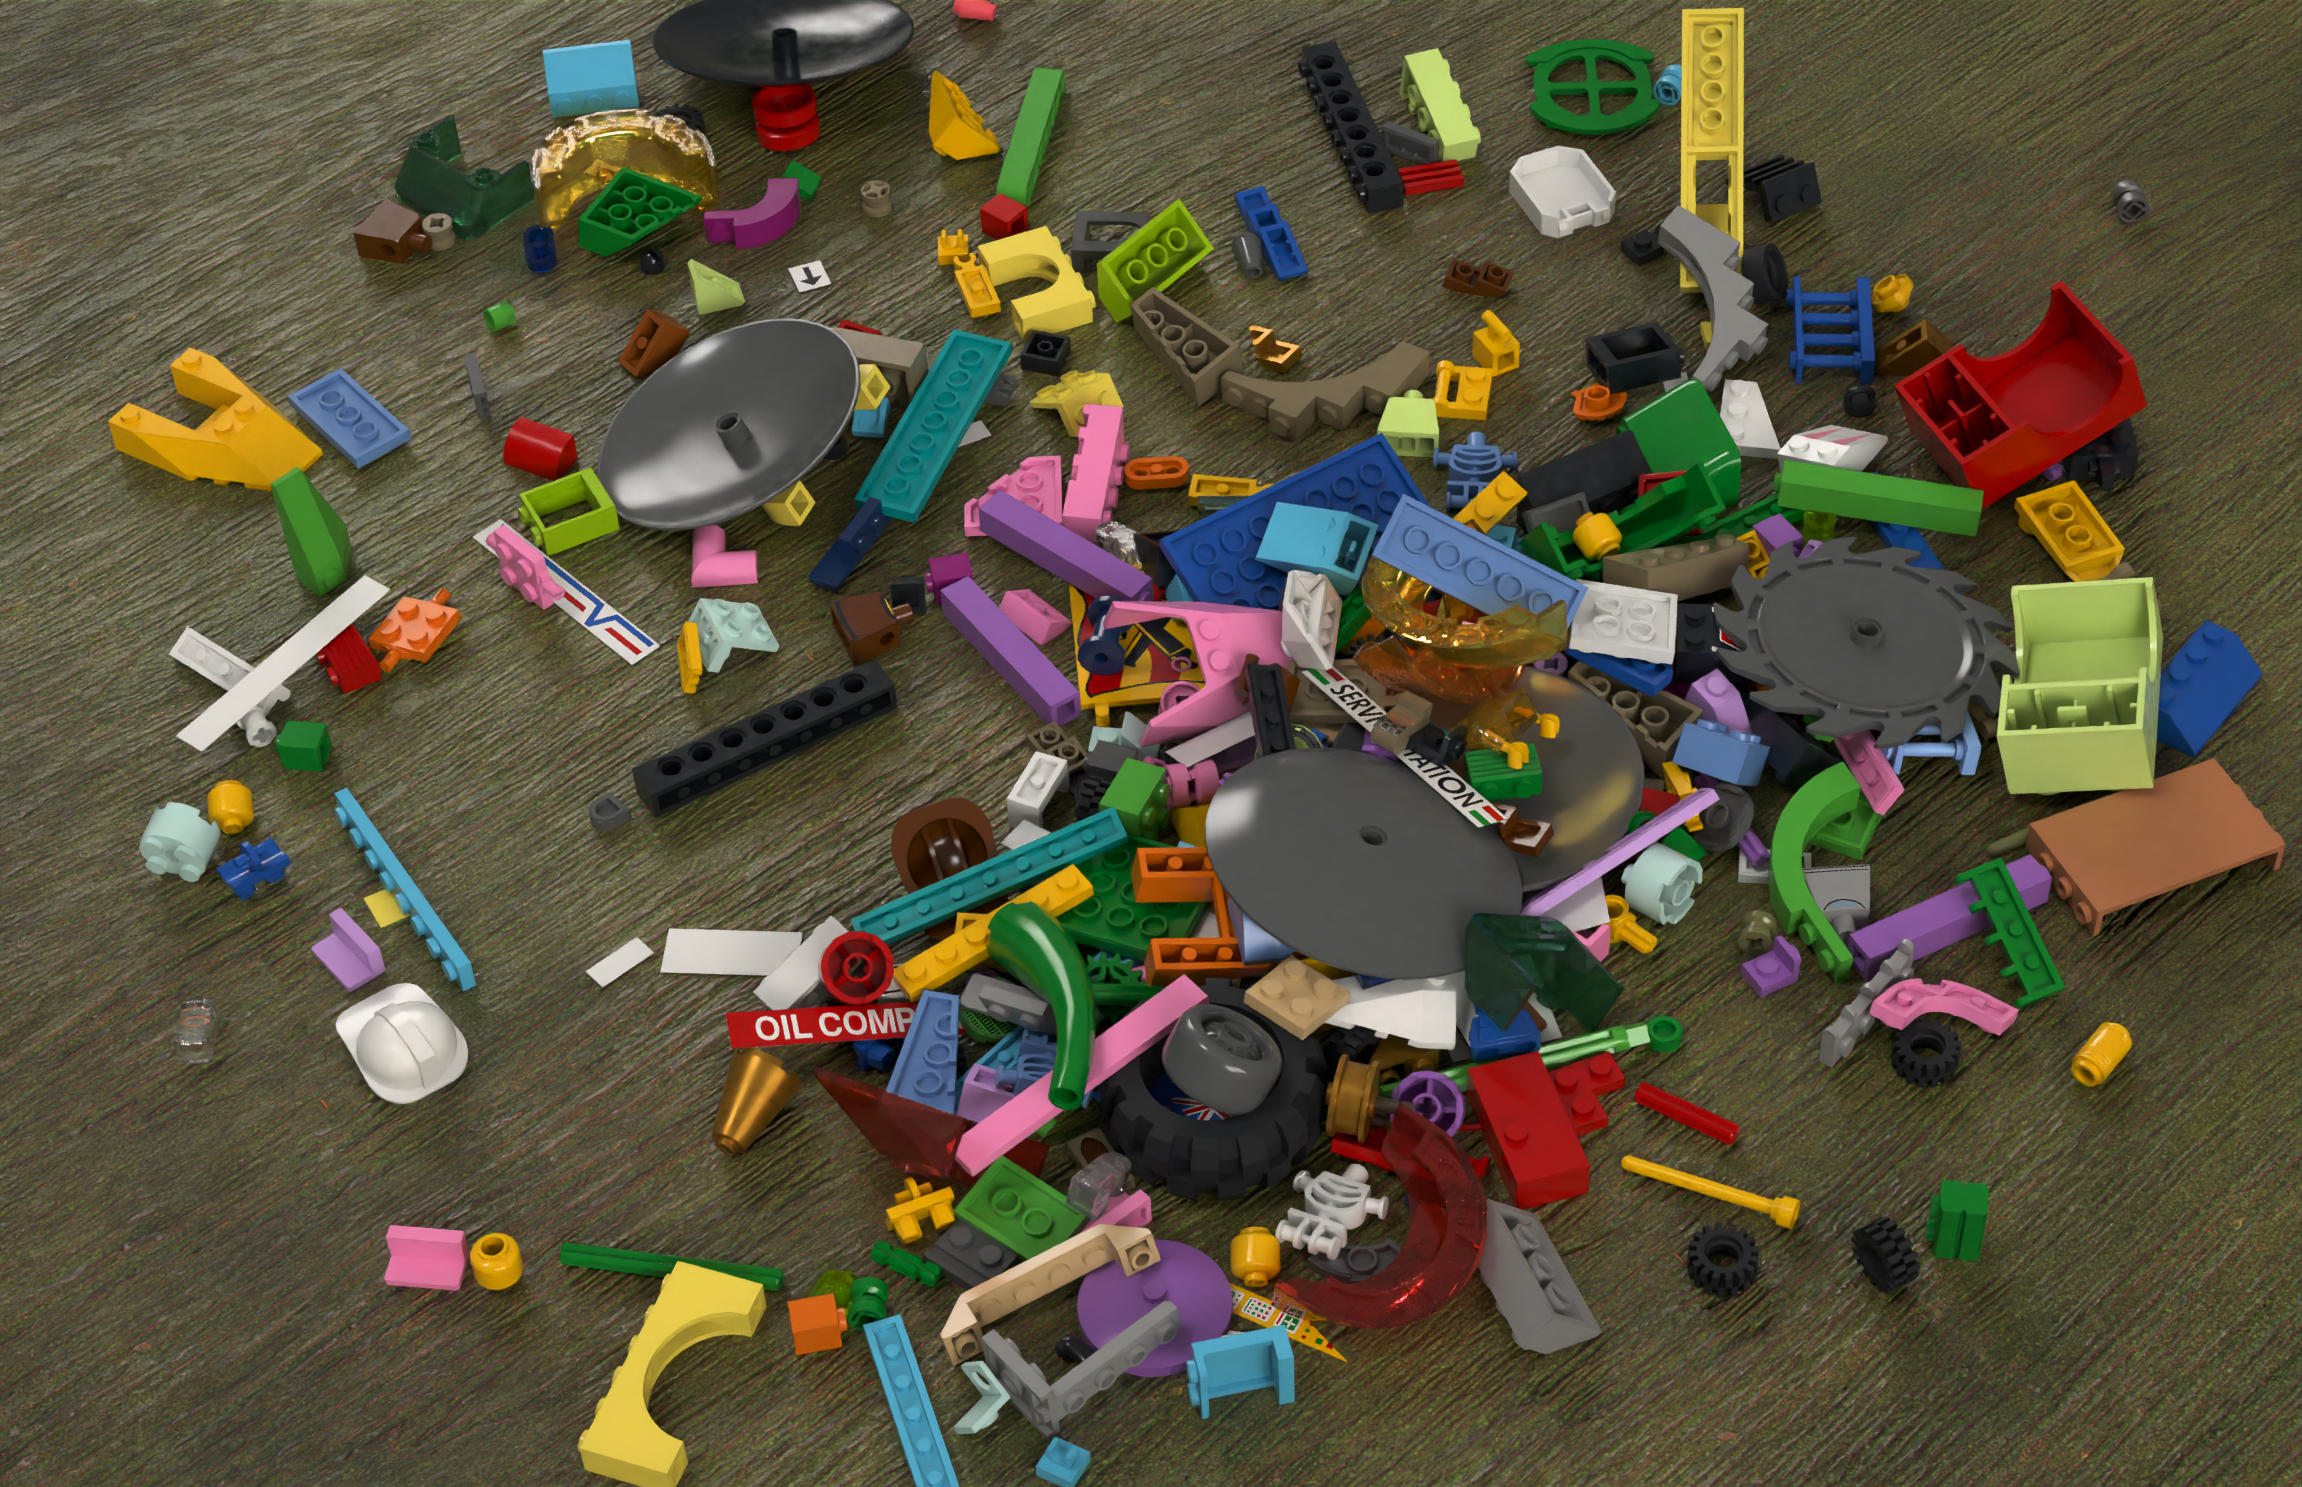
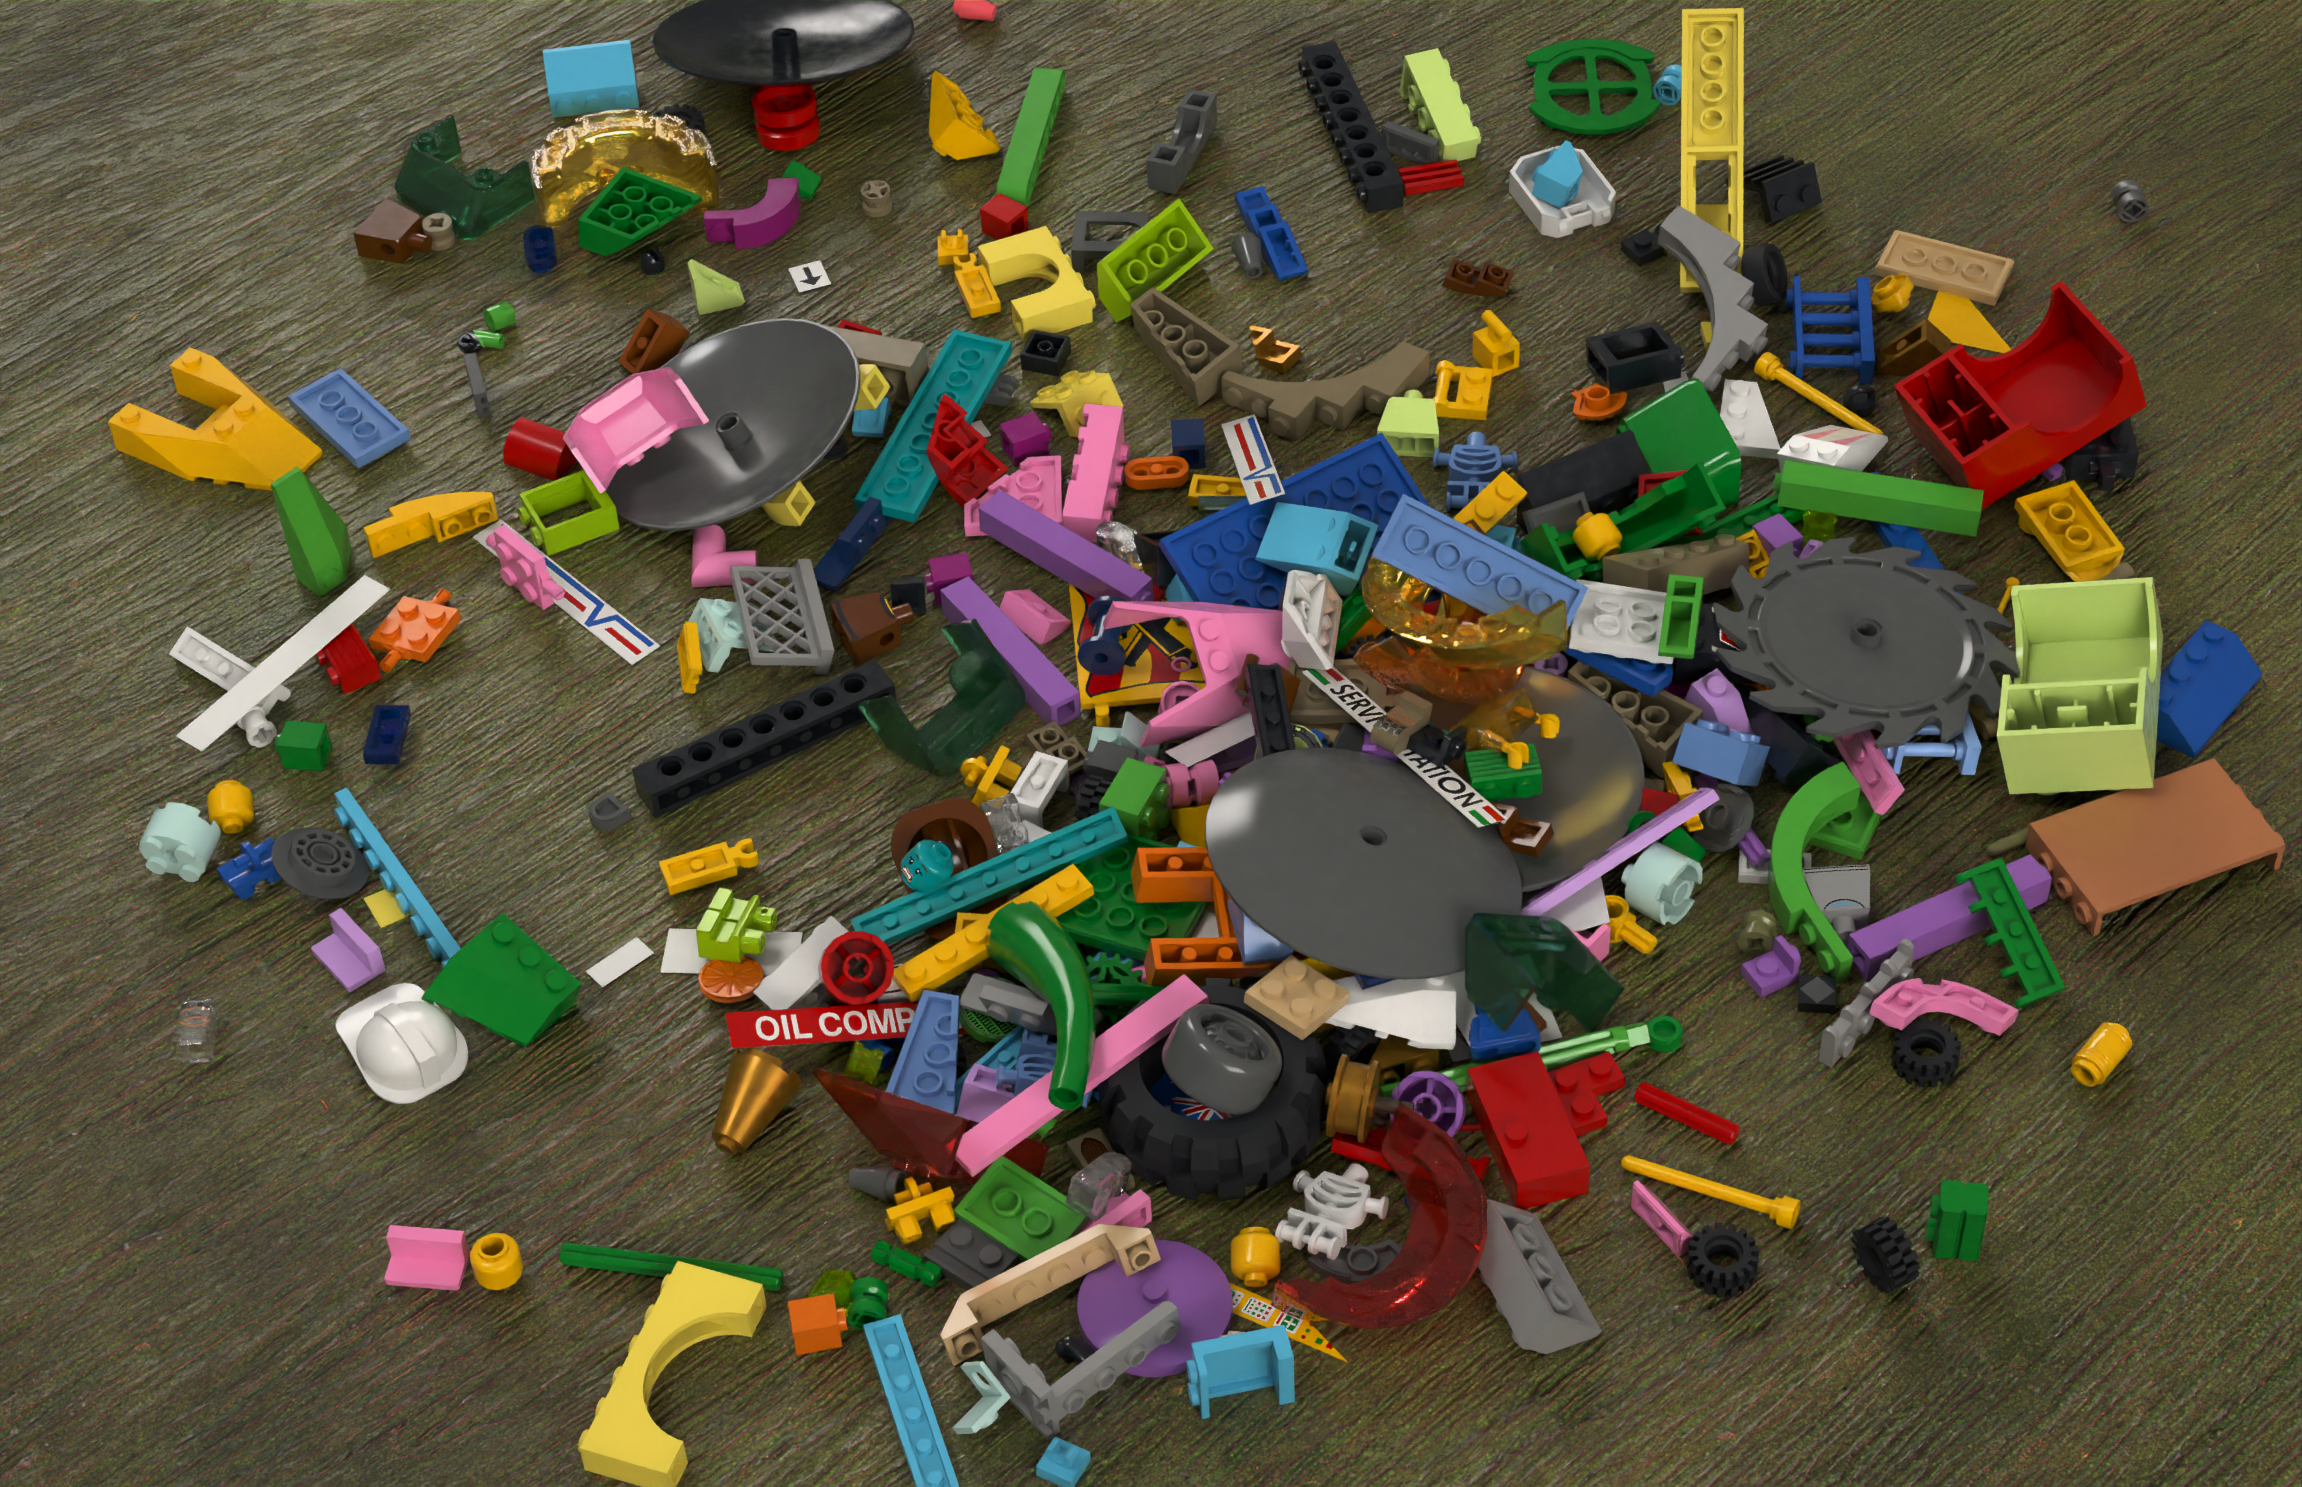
(319, 863): none -> dark grey wheel
(387, 734): none -> clear blue plate
(428, 516): none -> yellow slope
(479, 339): none -> arm
(505, 983): none -> green wedge
(629, 421): none -> bright pink windscreen
(707, 865): none -> yellow plate
(730, 980): none -> orange wheel
(734, 927): none -> lime hips
(806, 614): none -> light grey fence
(863, 1063): none -> clear neon green wheel
(878, 1181): none -> dark grey cone
(927, 866): none -> teal head
(960, 454): none -> red slope
(979, 773): none -> yellow hips
(984, 703): none -> clear green windscreen
(1005, 823): none -> clear leg
(1024, 438): none -> magenta brick
(1172, 161): none -> dark grey arch
(1189, 441): none -> dark blue brick
(1252, 459): none -> white sticker
(1559, 177): none -> medium azure slope
(1660, 1219): none -> bright pink slope
(1681, 616): none -> bright green slope
(1769, 367): none -> yellow piece
(1816, 993): none -> black tile
(1945, 267): none -> tan tile
(1964, 323): none -> yellow sticker
(2009, 583): none -> yellow hinge

